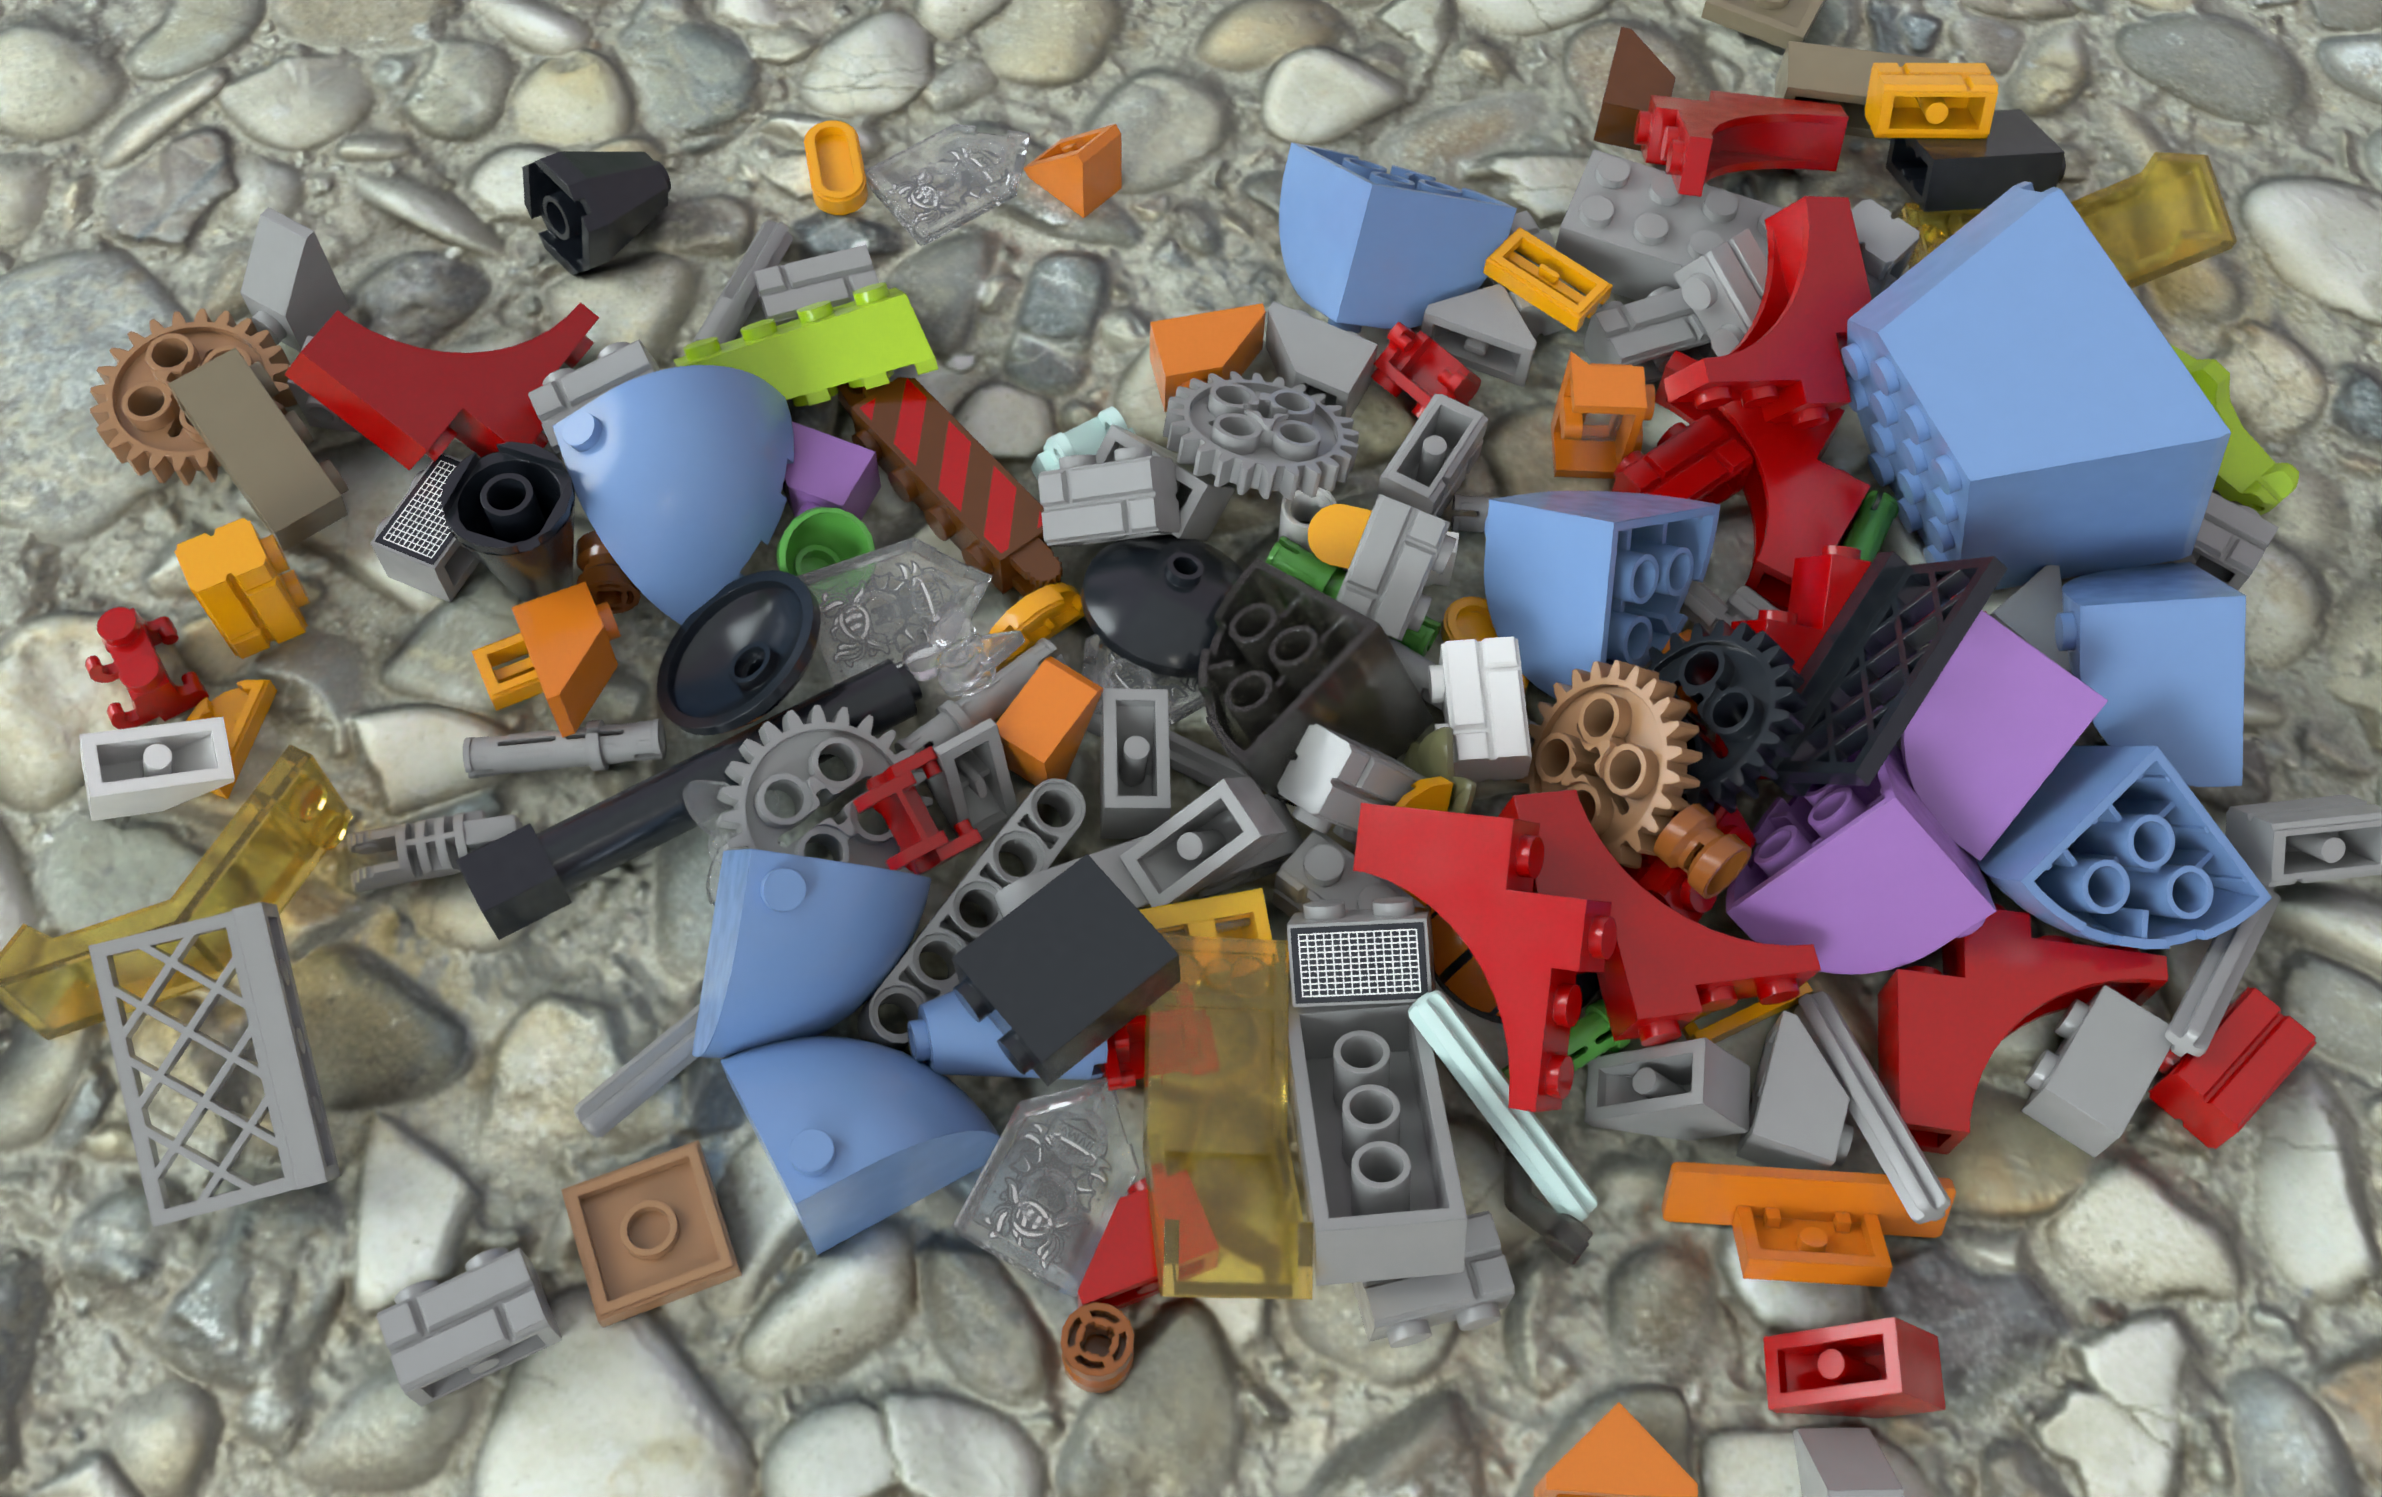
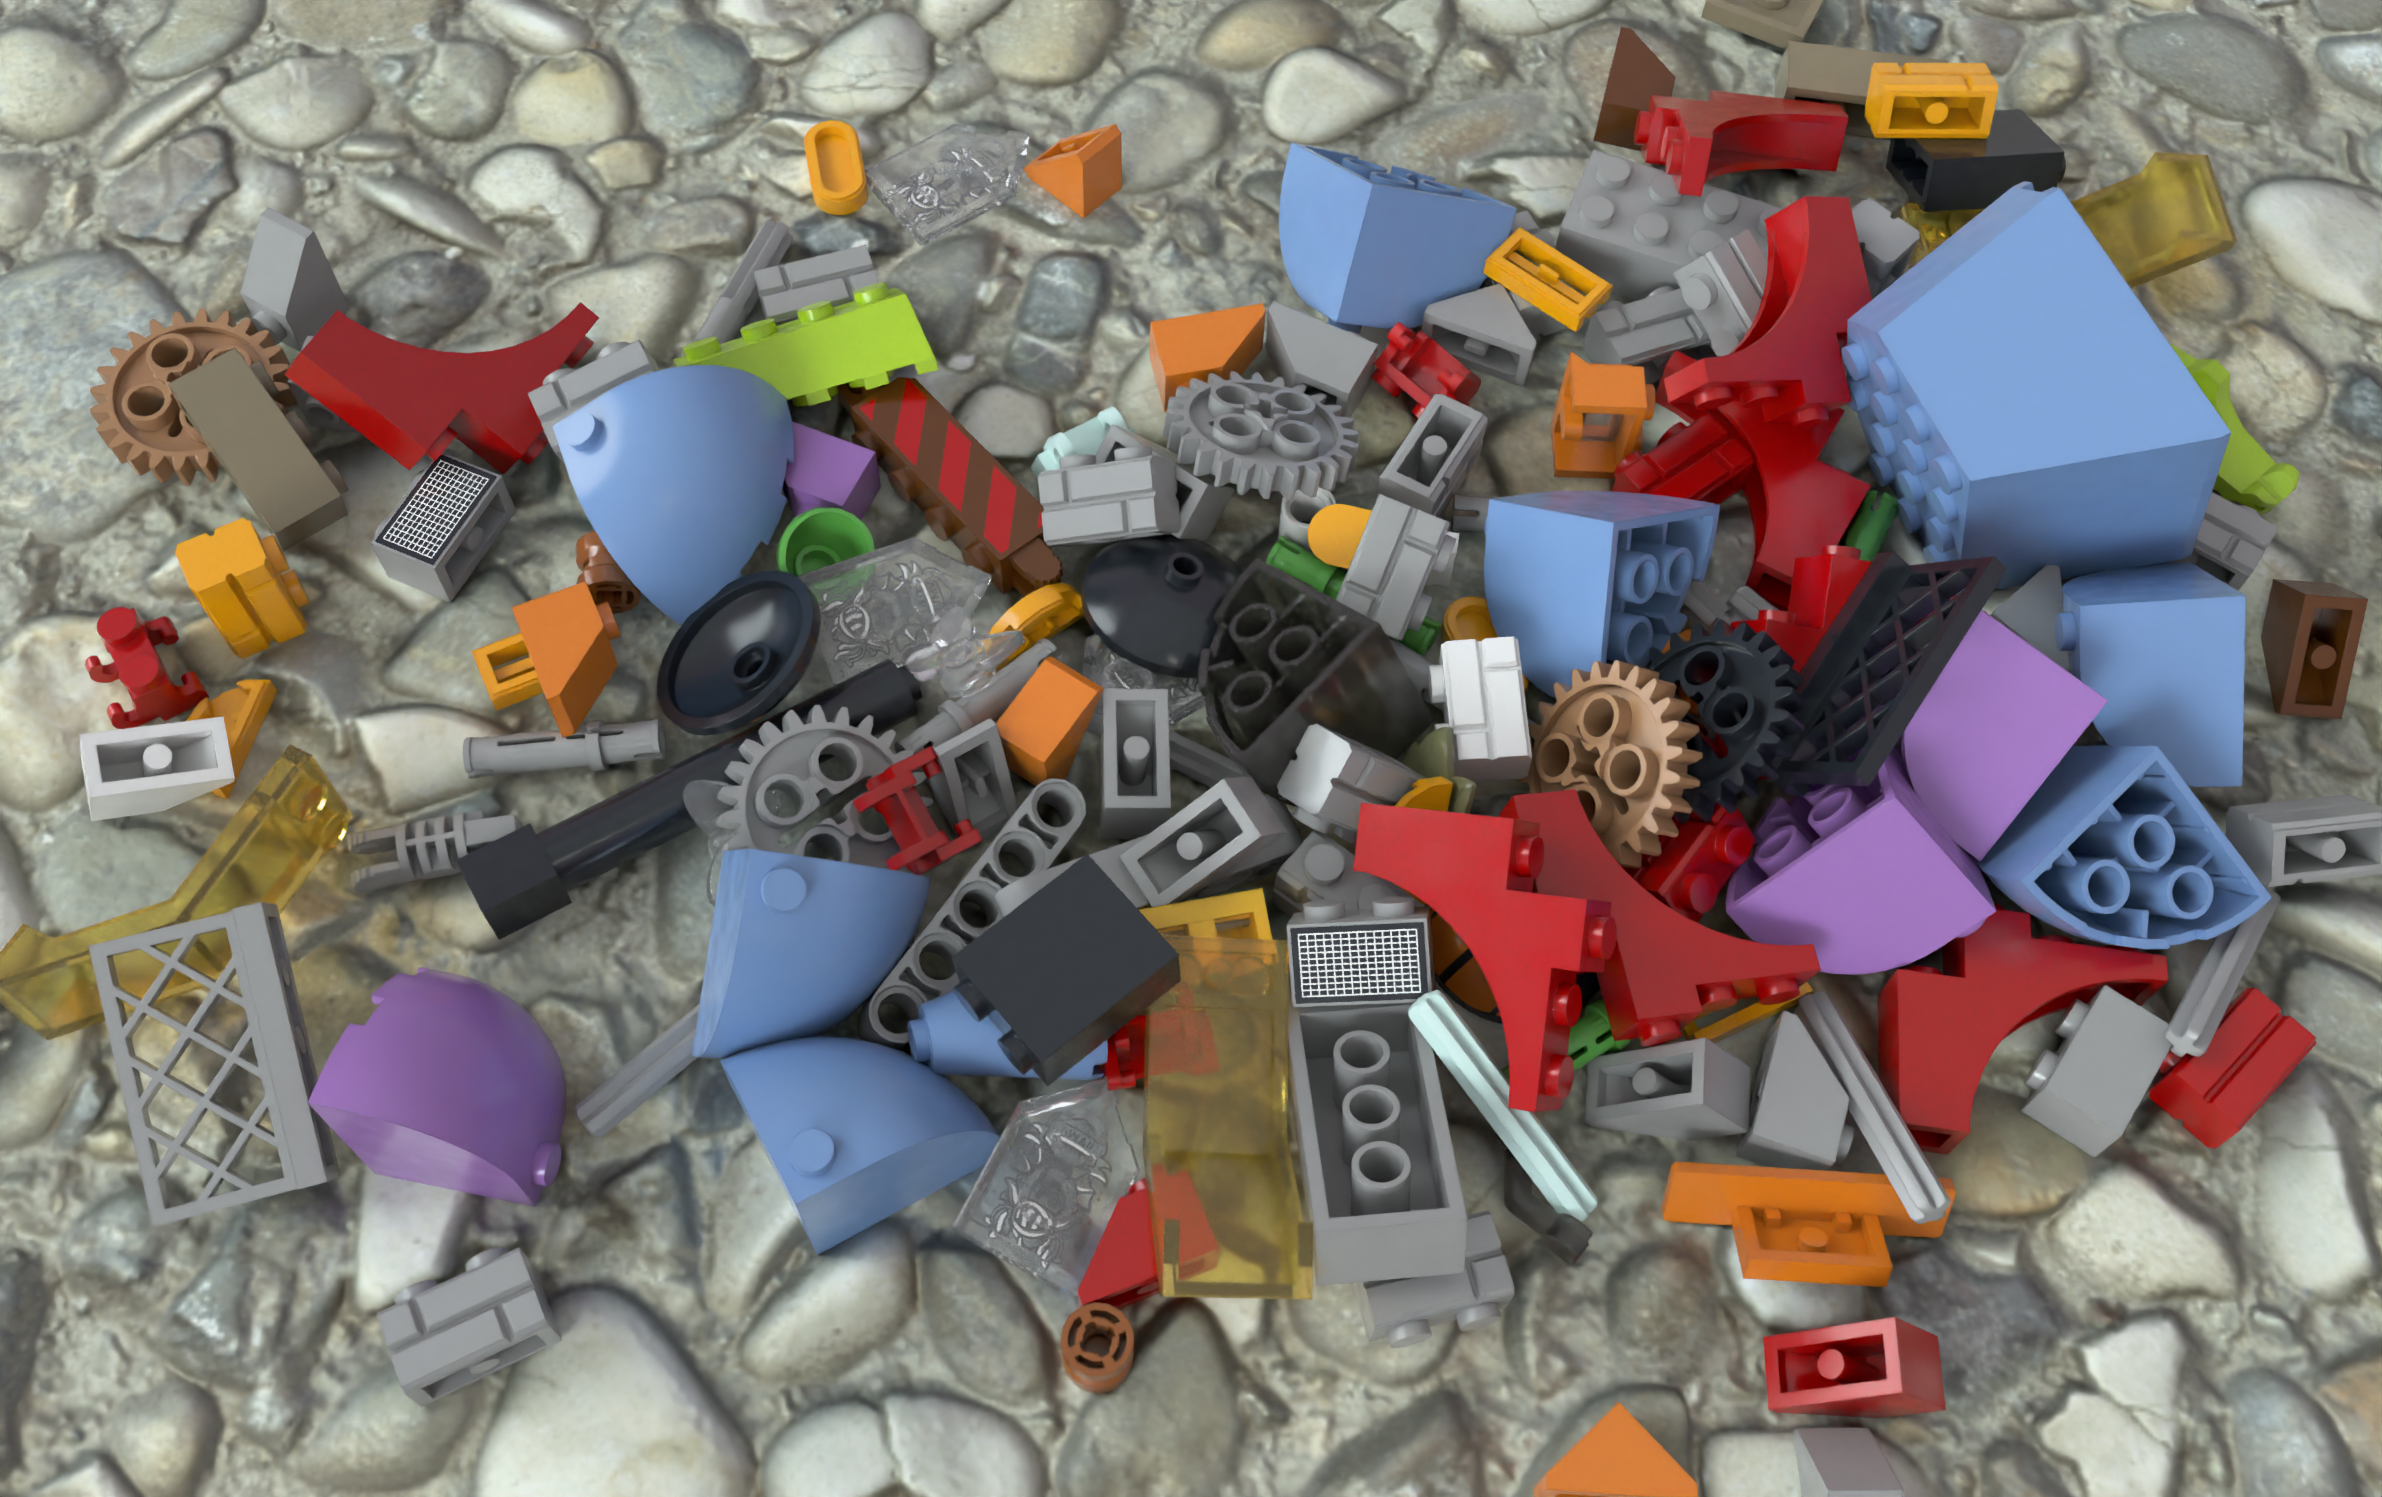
(448, 1089): none -> medium lavender brick
(515, 516): black cone -> none
(593, 202): black cone -> none
(650, 1233): medium nougat tile -> none
(1702, 850): dark orange wheel -> none
(2311, 646): none -> reddish brown slope

